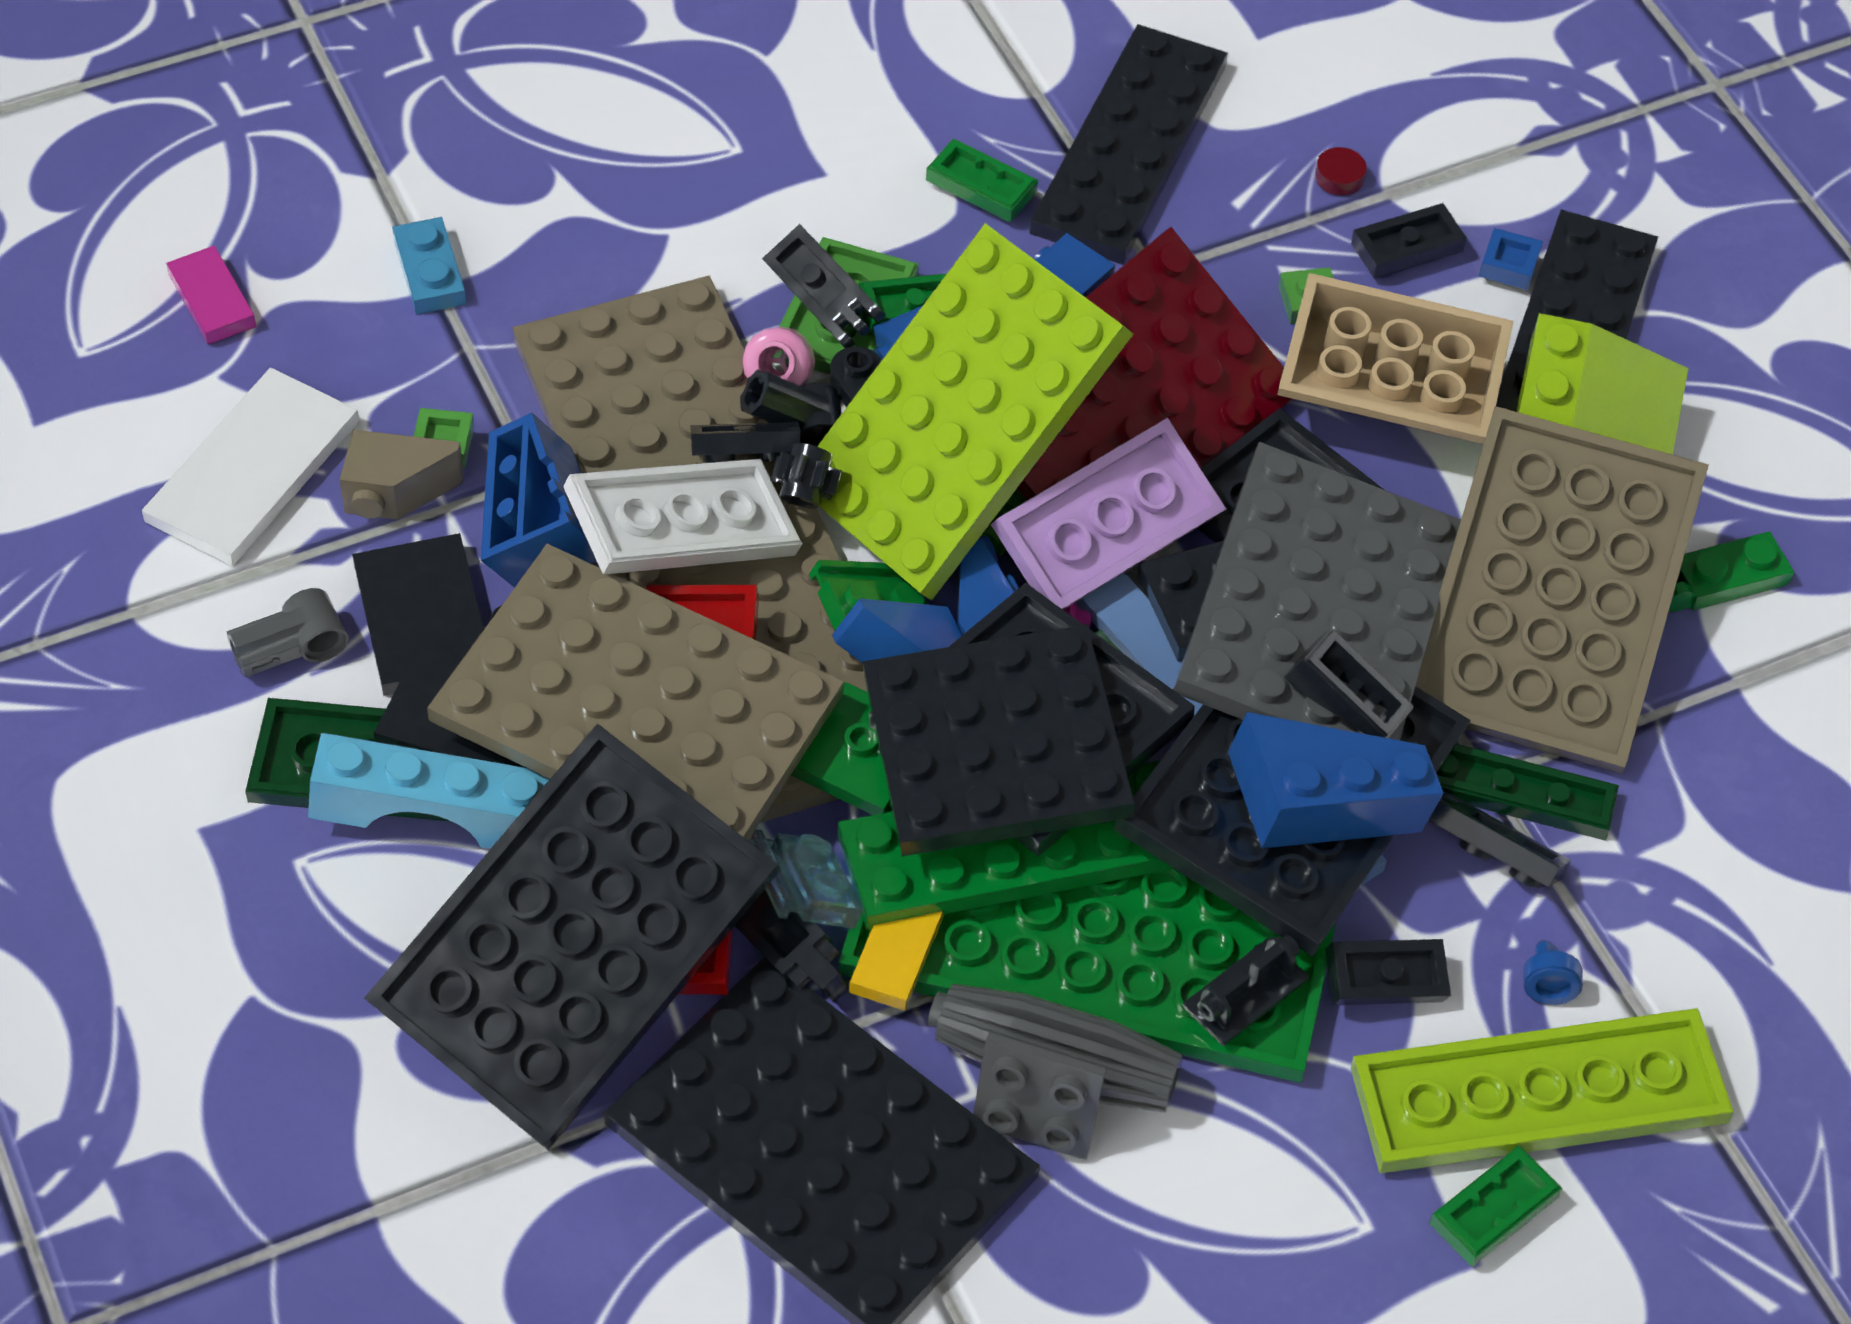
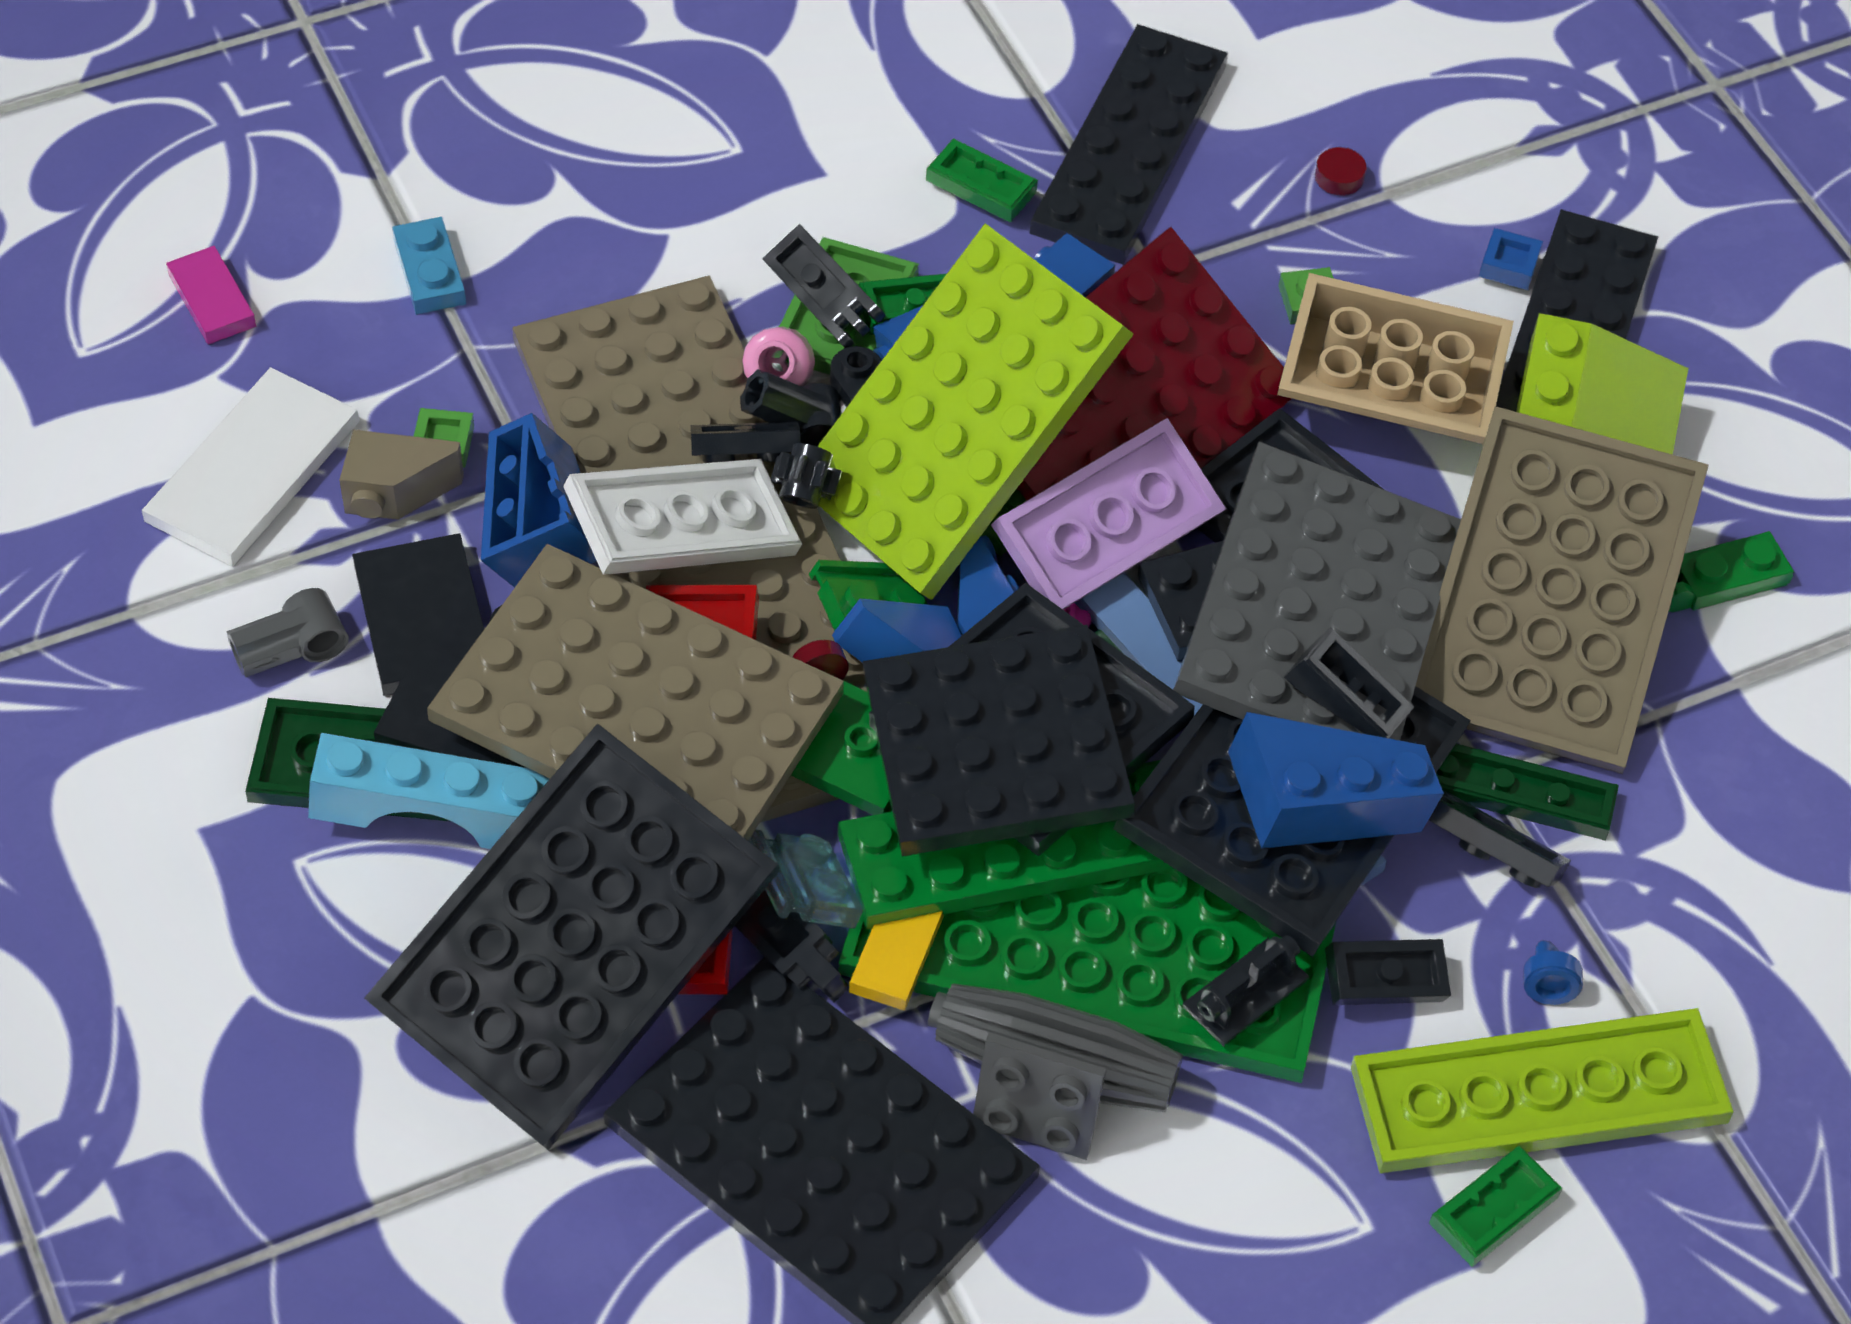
(825, 656): none -> dark red tile
(1408, 240): black plate -> none

